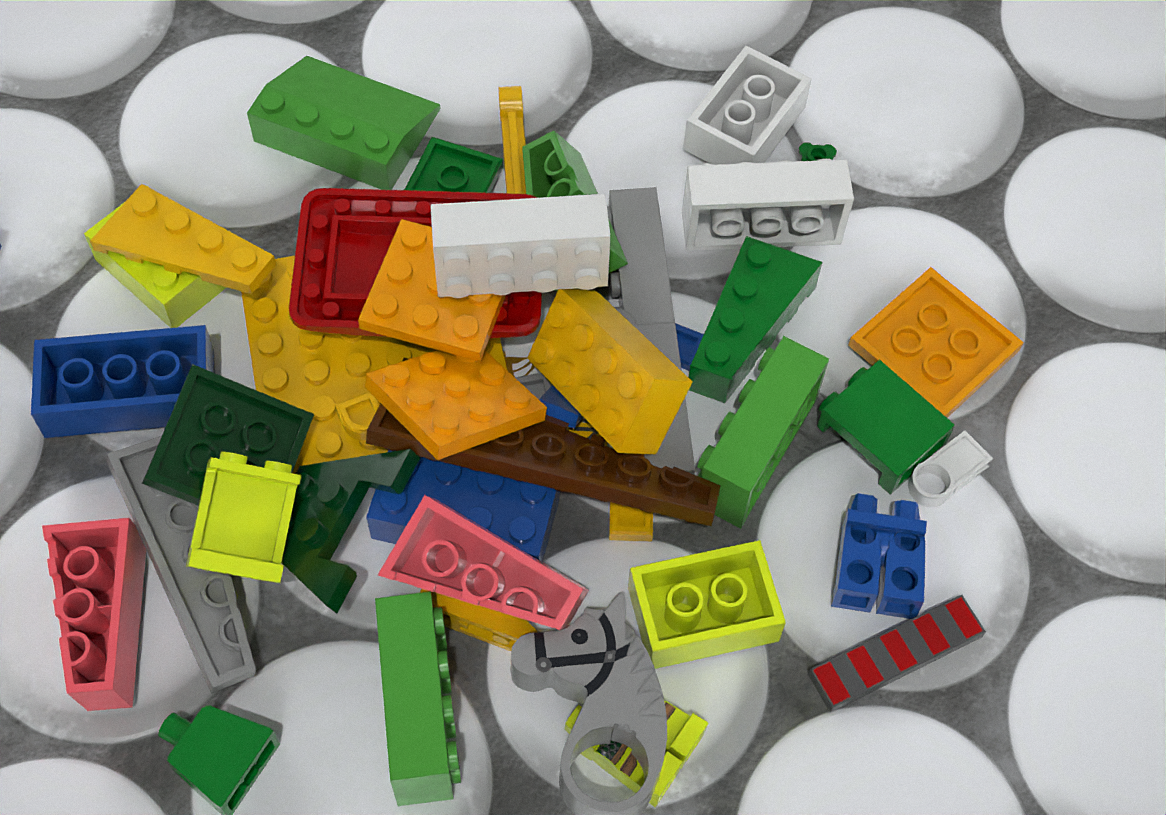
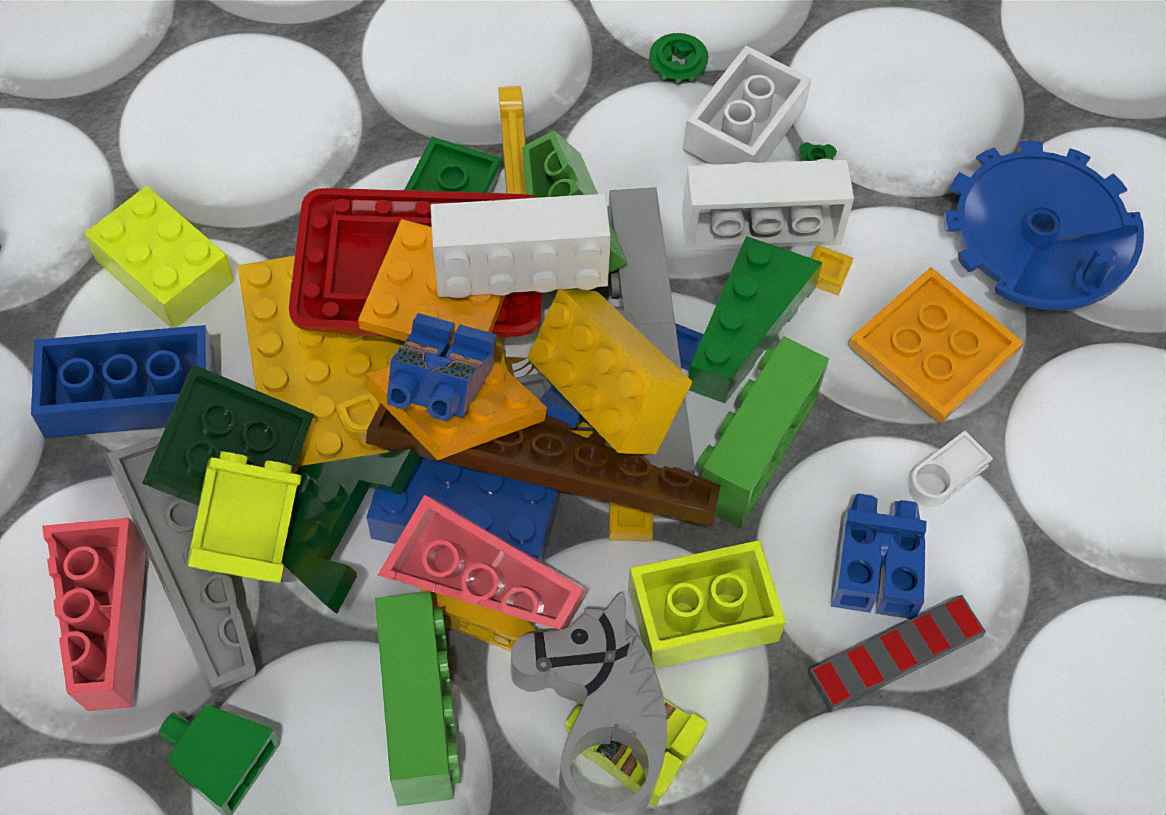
(180, 240): yellow wing -> none
(341, 121): bright green slope -> none
(440, 373): none -> blue hips
(683, 47): none -> green gear
(833, 269): none -> yellow tile
(886, 423): green panel -> none
(1045, 227): none -> blue piece

